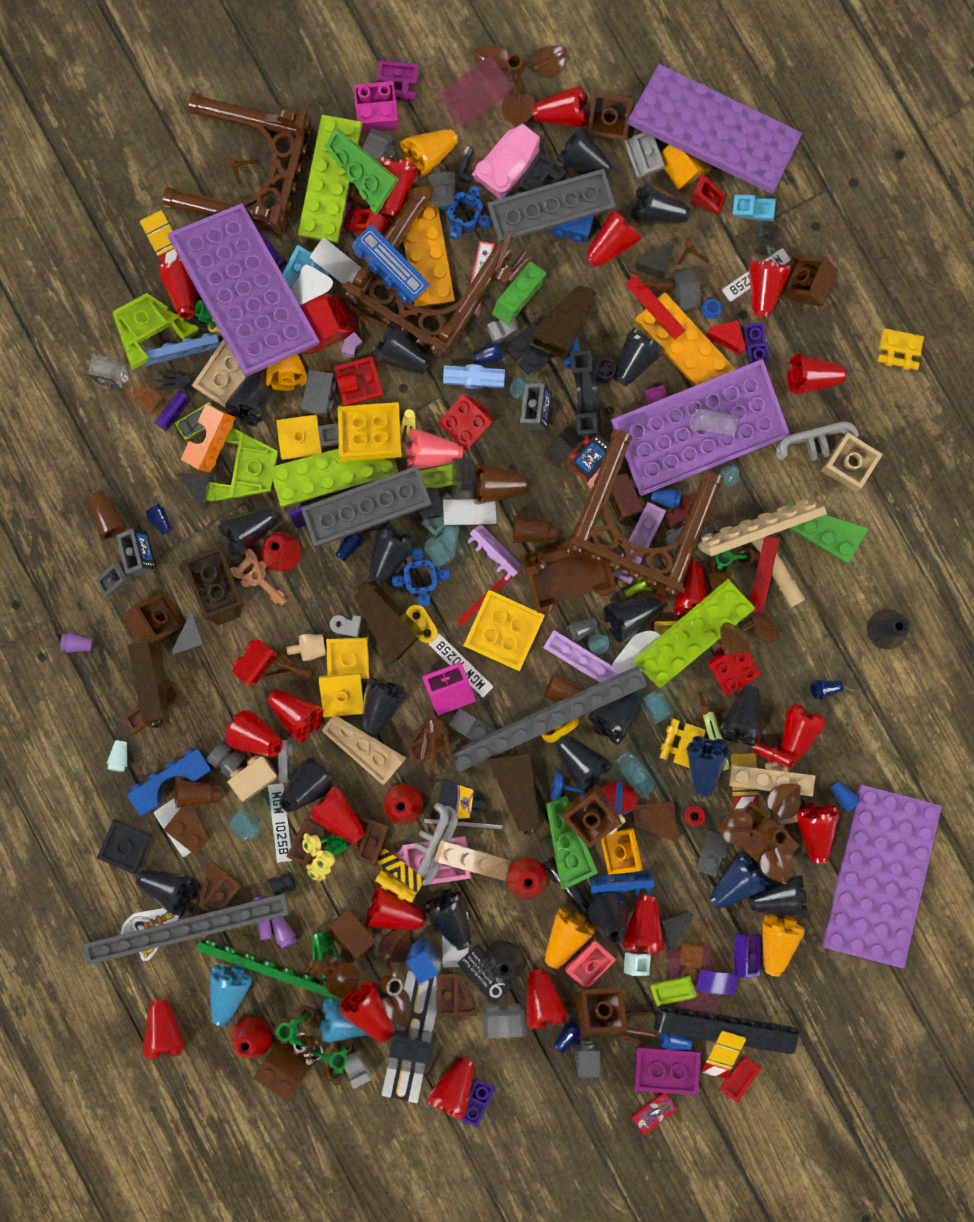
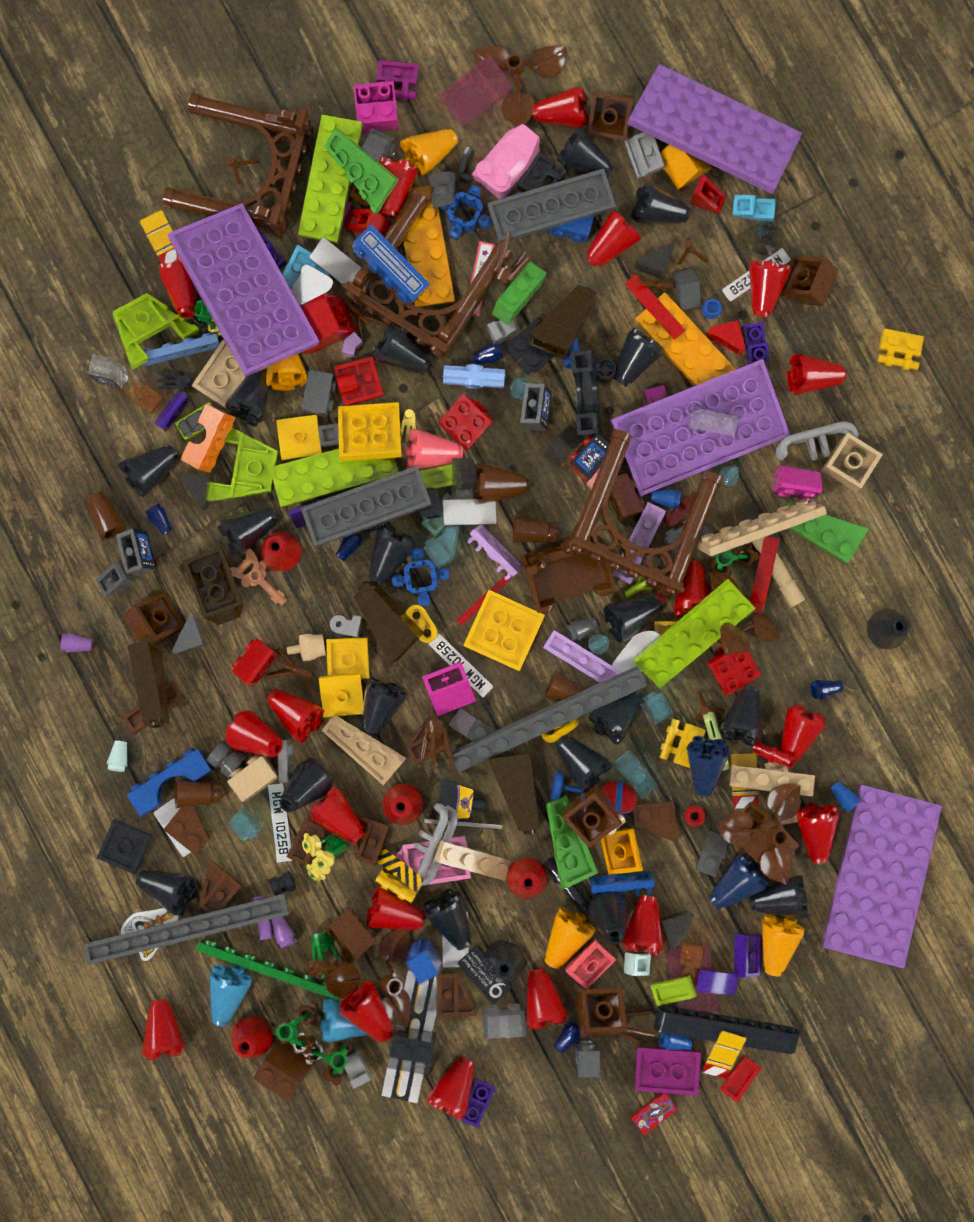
(148, 468): none -> black cone
(797, 483): none -> dark pink slope

